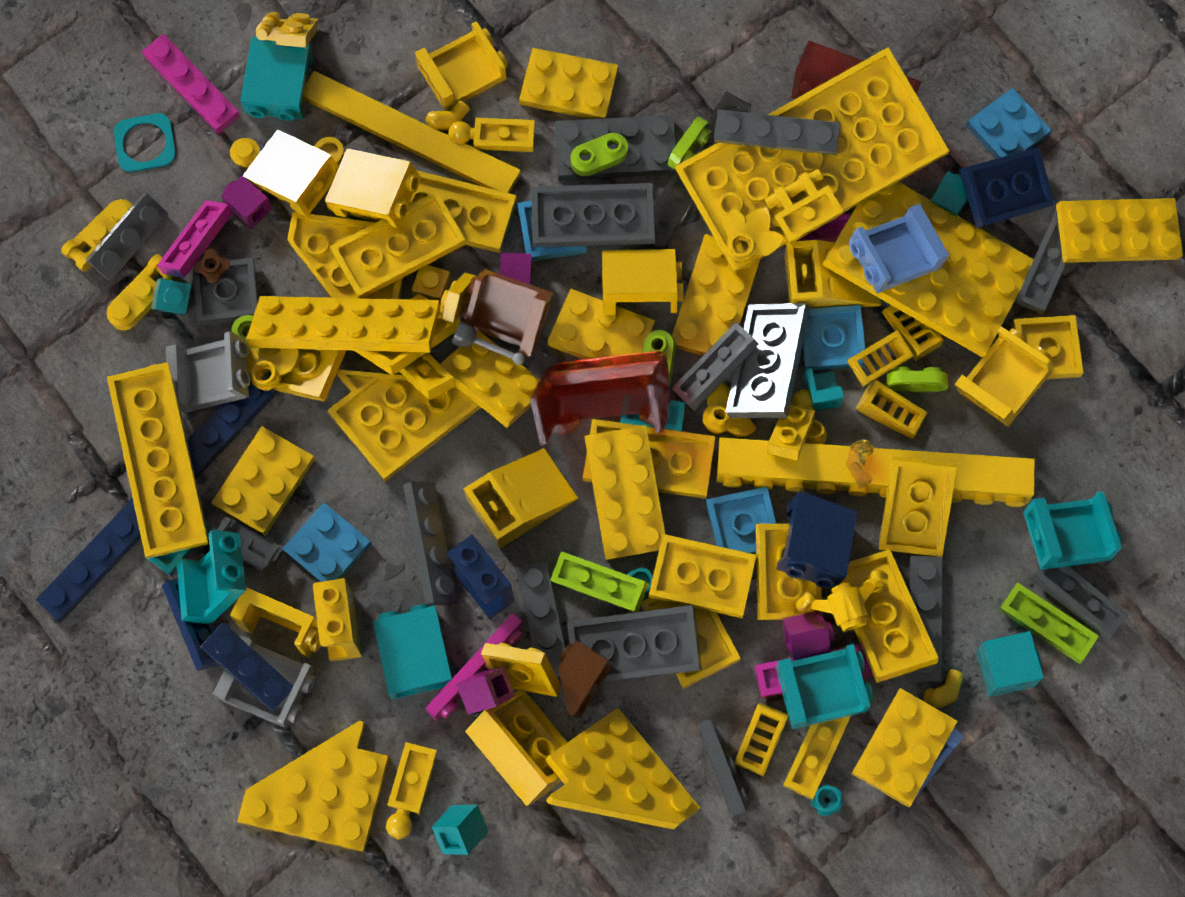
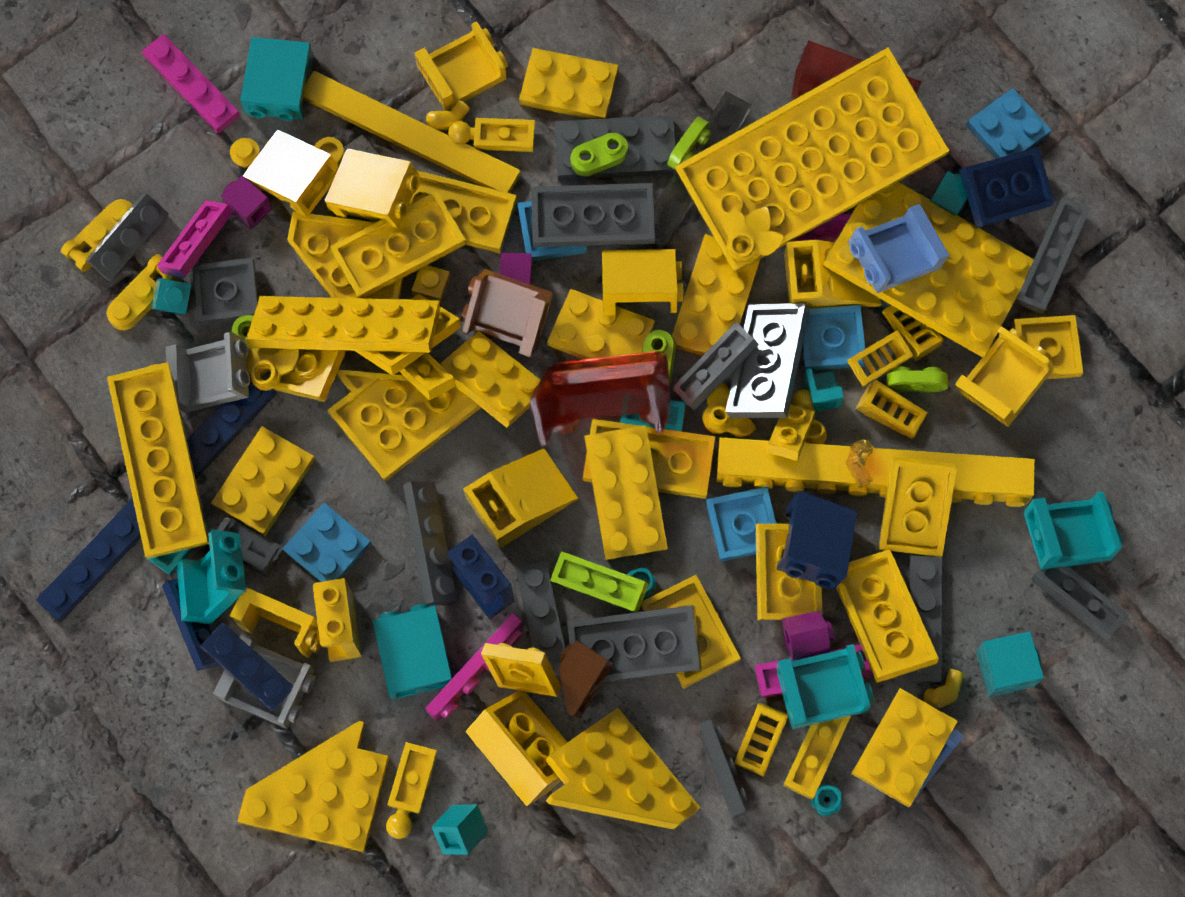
(124, 126): teal piece -> none
(215, 274): reddish brown plate -> none
(294, 31): yellow plate -> none
(456, 298): yellow plate -> none
(466, 336): hinge -> none
(485, 690): magenta brick -> none
(702, 576): yellow plate -> none
(776, 132): dark grey plate -> none
(808, 213): yellow plate -> none
(845, 602): yellow piece -> none
(1048, 623): lime plate -> none
(1119, 230): yellow plate -> none

